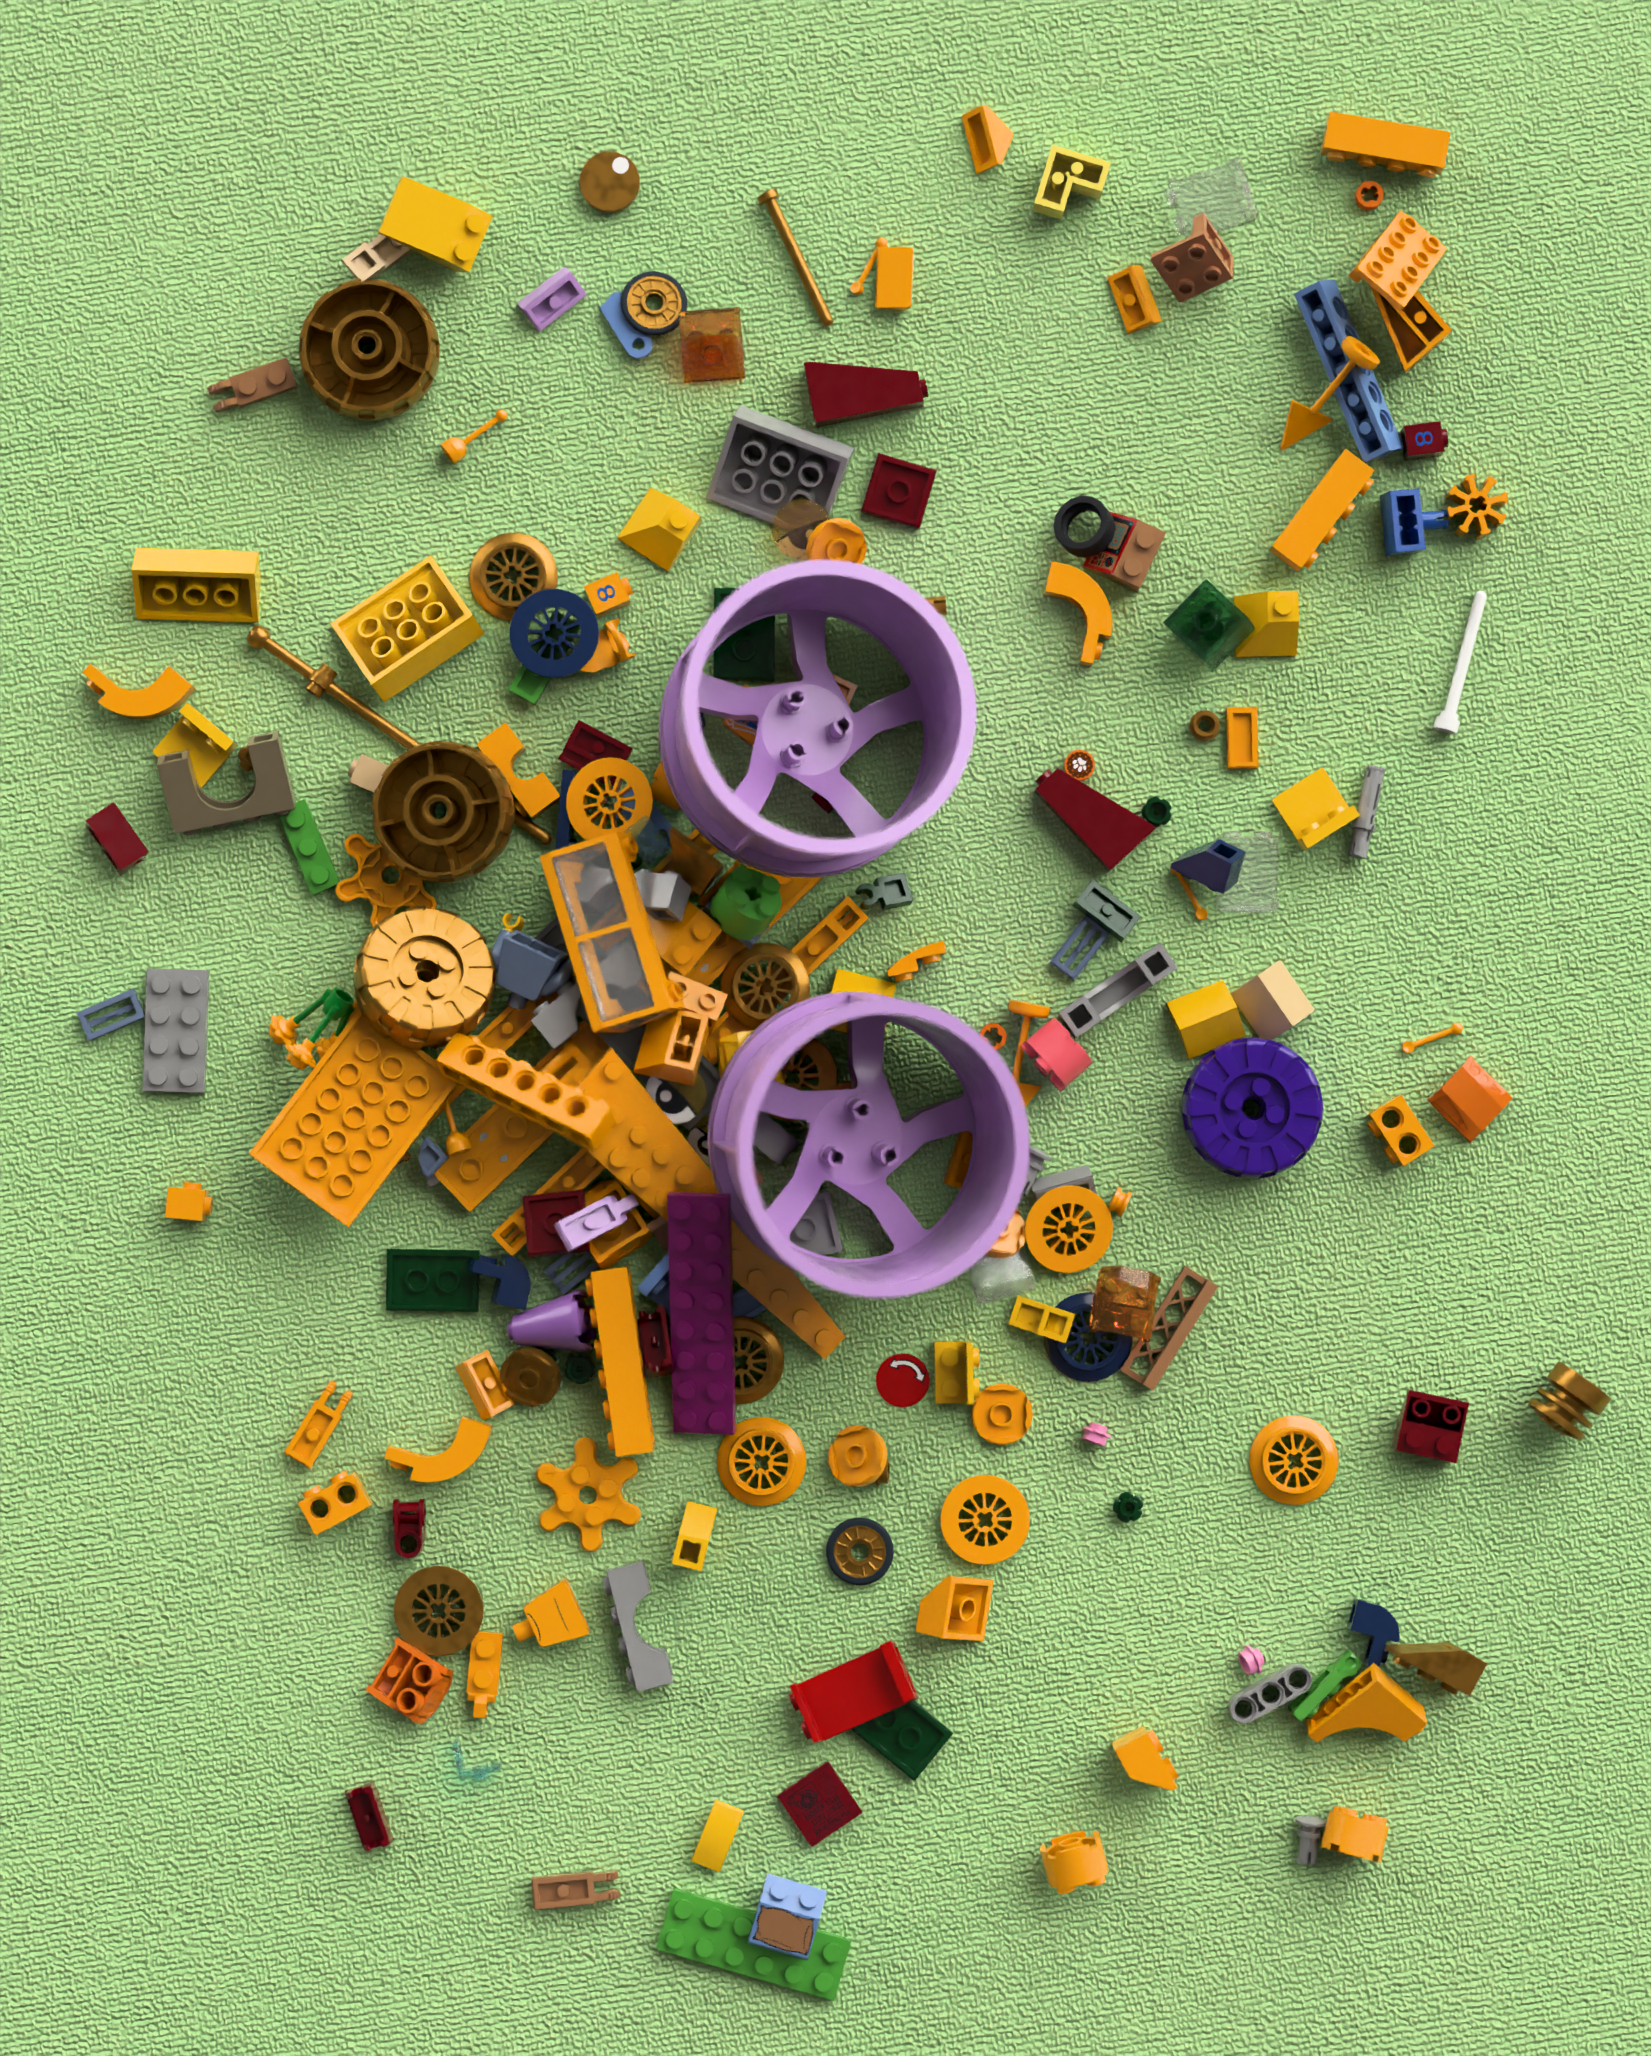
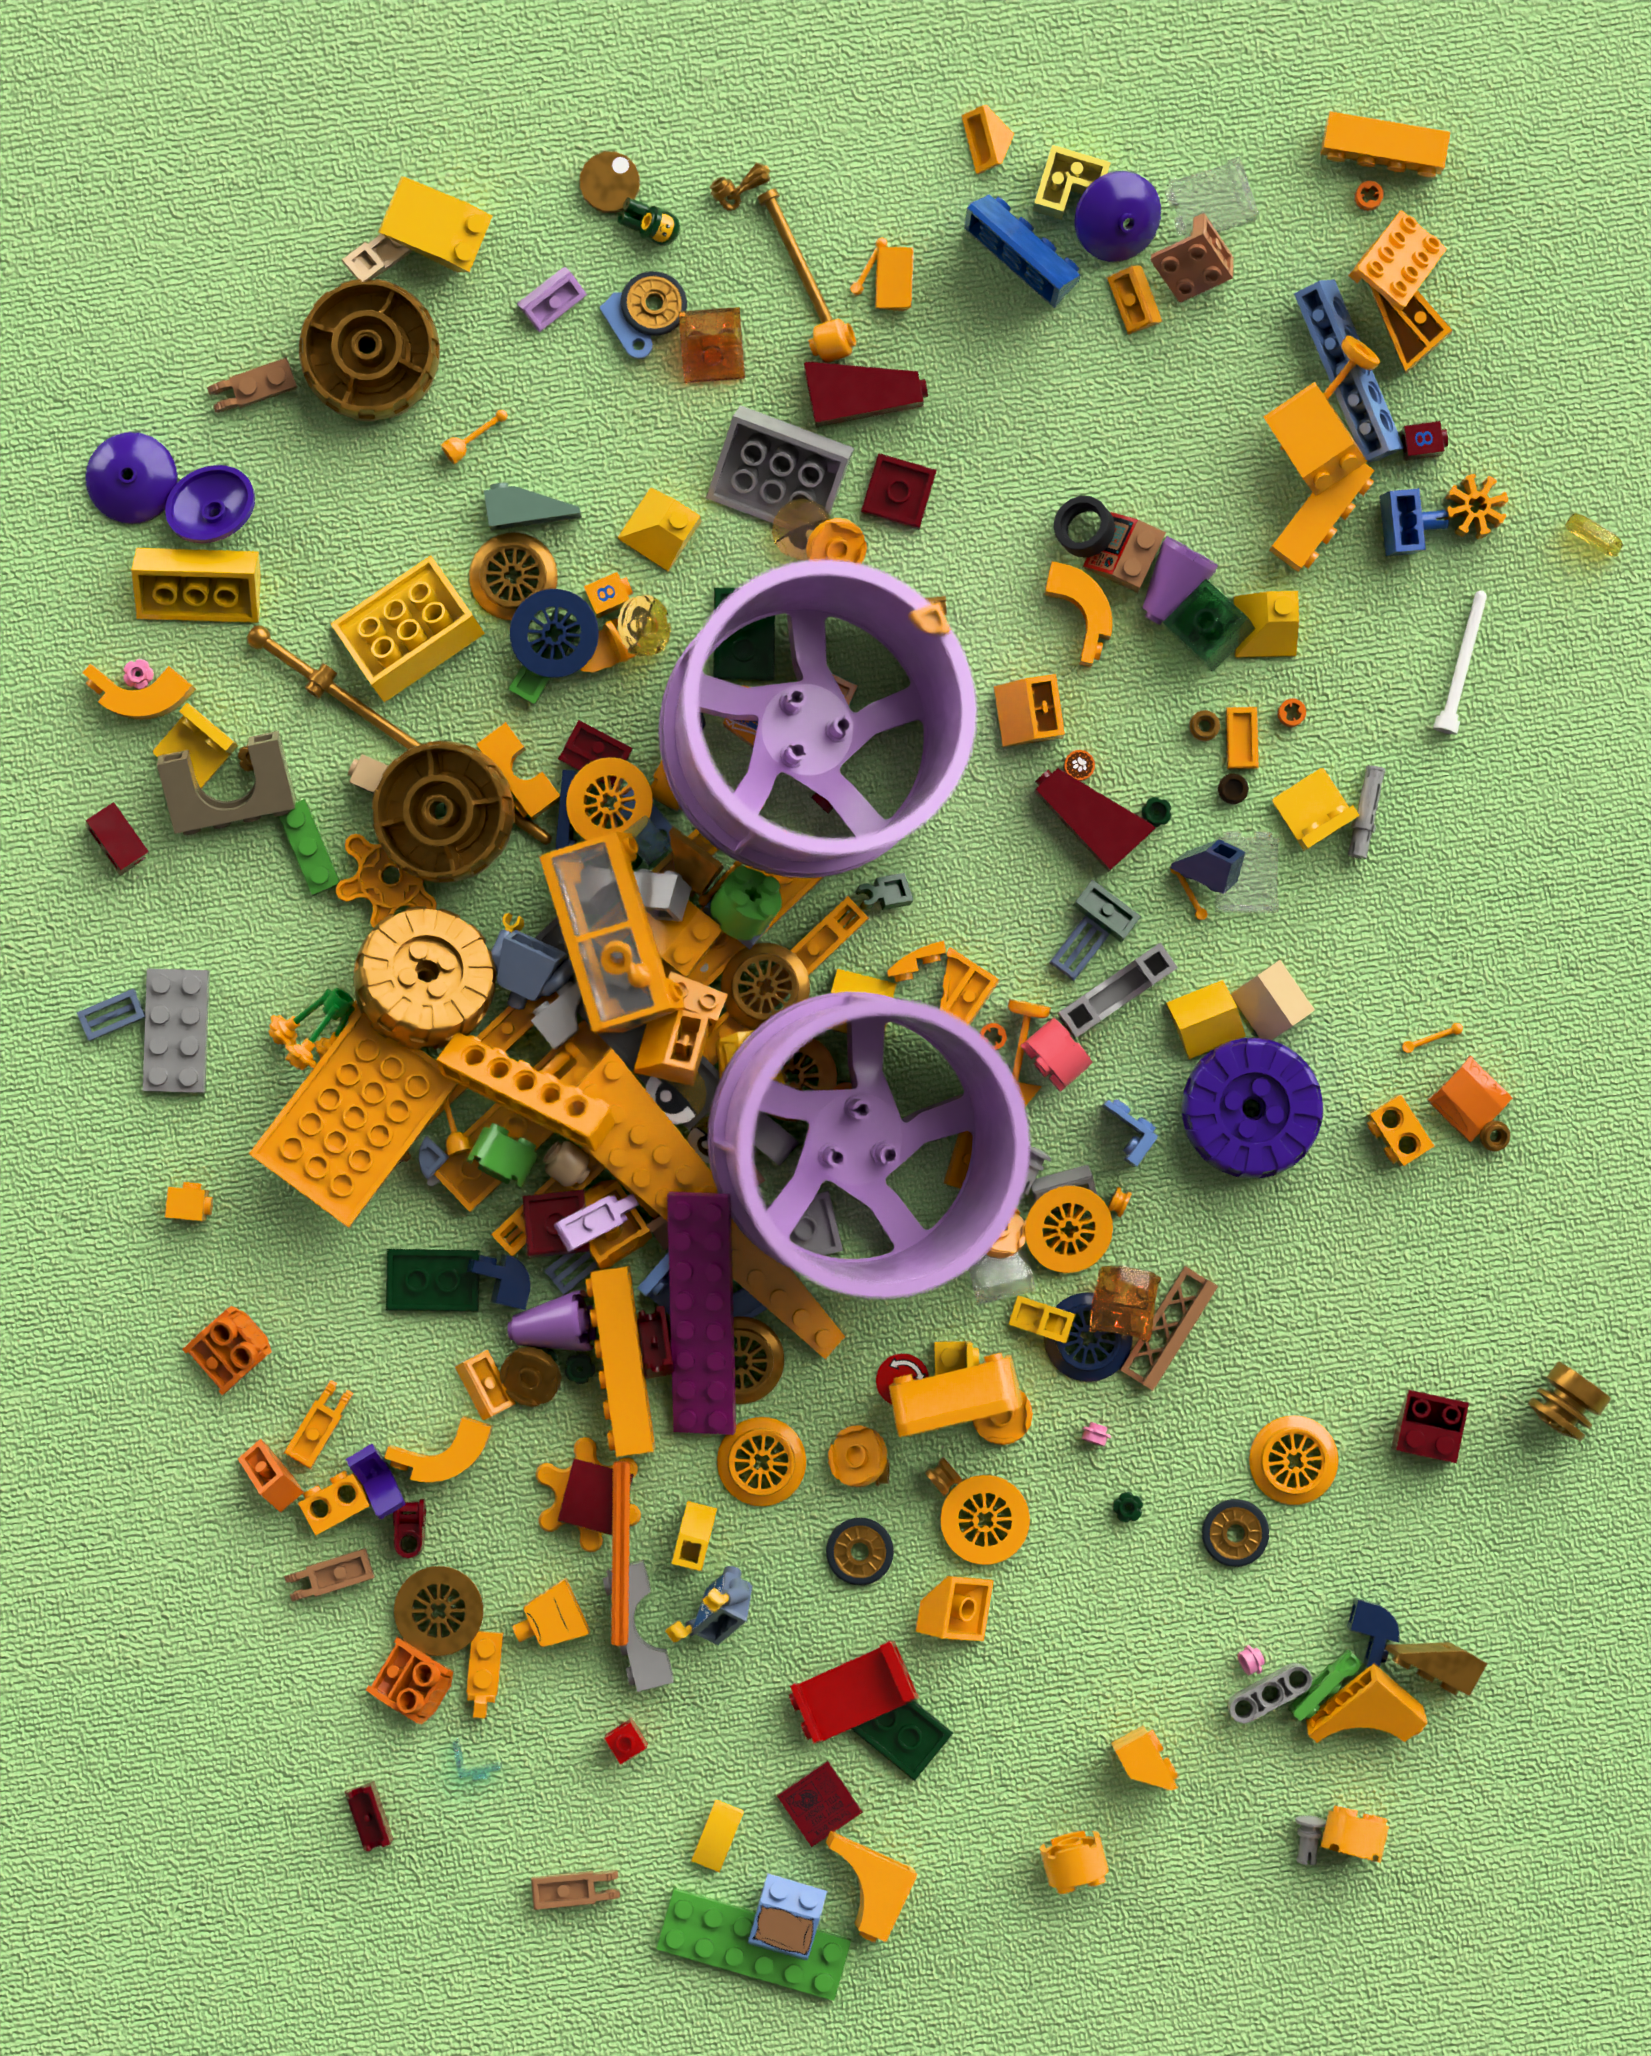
(141, 681): none -> bright pink plate
(142, 495): none -> dark purple dish
(210, 504): none -> dark purple dish
(229, 1348): none -> orange slope
(270, 1476): none -> orange slope
(333, 1574): none -> medium nougat hinge
(377, 1480): none -> dark purple bracket
(503, 1156): none -> bright green brick
(518, 507): none -> sand green slope
(567, 1163): none -> tan head
(589, 1497): none -> dark red slope
(620, 1553): none -> orange axle
(626, 1741): none -> red brick
(638, 974): none -> light orange plate
(644, 625): none -> clear yellow tile
(652, 222): none -> dark green piece
(721, 1609): none -> sand blue torso
(724, 187): none -> pearl gold piece
(832, 340): none -> light orange head
(882, 1886): none -> light orange arch
(930, 620): none -> light orange tile
(943, 1476): none -> pearl gold wheel
(955, 1395): none -> light orange windscreen
(965, 987): none -> light orange wing
(1021, 249): none -> blue slope
(1029, 710): none -> light orange slope
(1106, 207): none -> dark purple dish
(1136, 1147): none -> medium blue bracket
(1174, 579): none -> medium lavender cone
(1233, 788): none -> dark brown plate
(1255, 1533): none -> wheel
(1300, 711): none -> orange bush
(1315, 439): none -> light orange slope
(1502, 1139): none -> pearl gold plate
(1594, 534): none -> clear yellow tile

